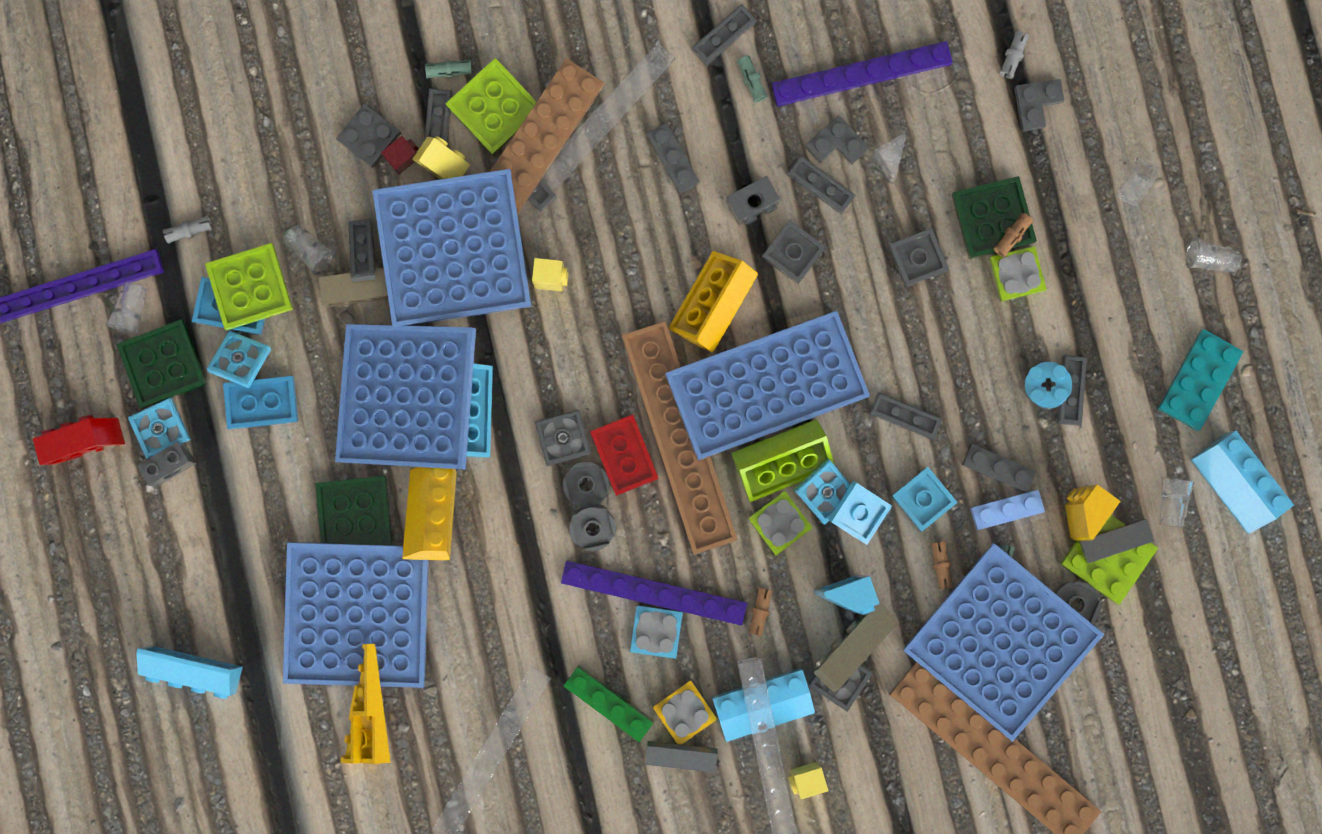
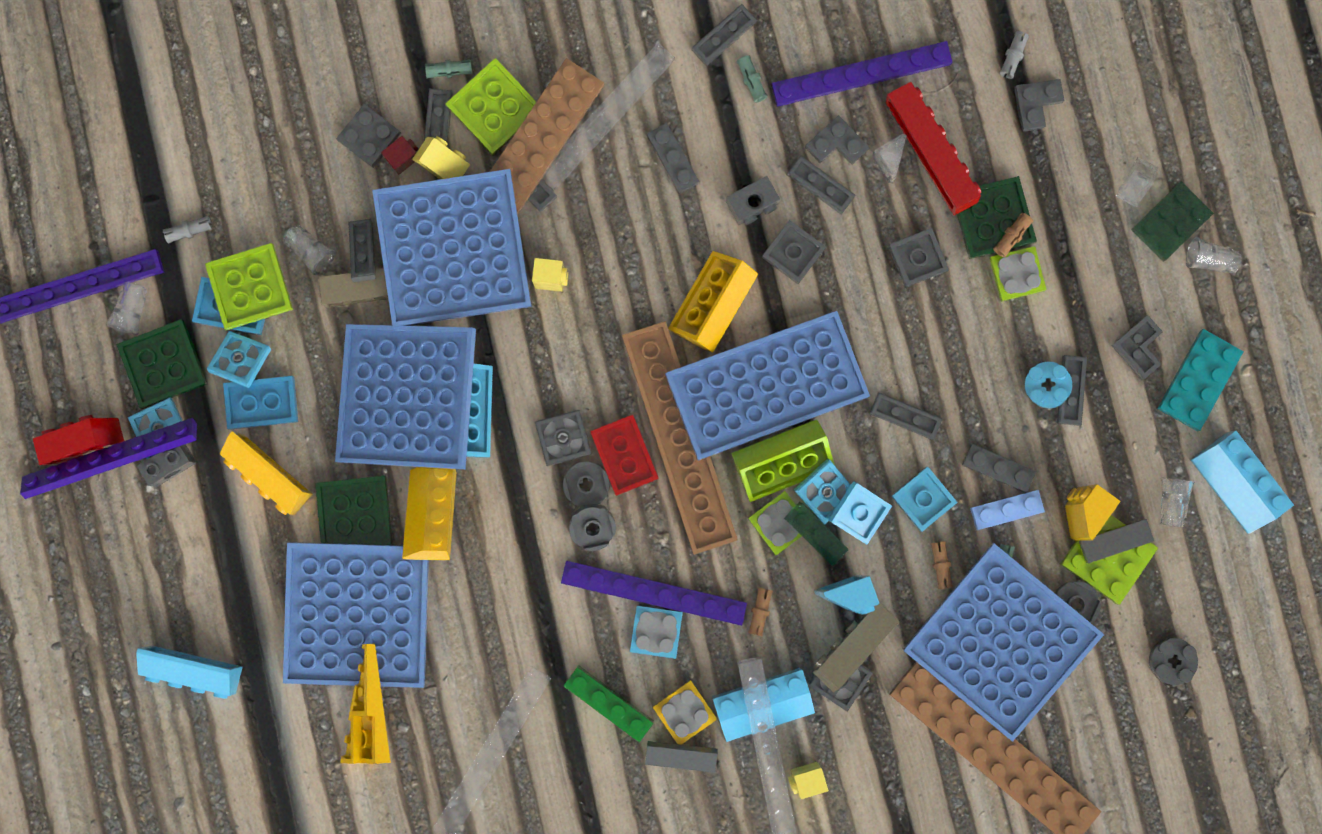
(109, 458): none -> dark purple plate
(265, 473): none -> yellow slope
(816, 533): none -> clear green plate
(932, 148): none -> red brick
(1134, 349): none -> dark grey plate
(1172, 221): none -> clear green plate
(1183, 670): none -> dark grey plate

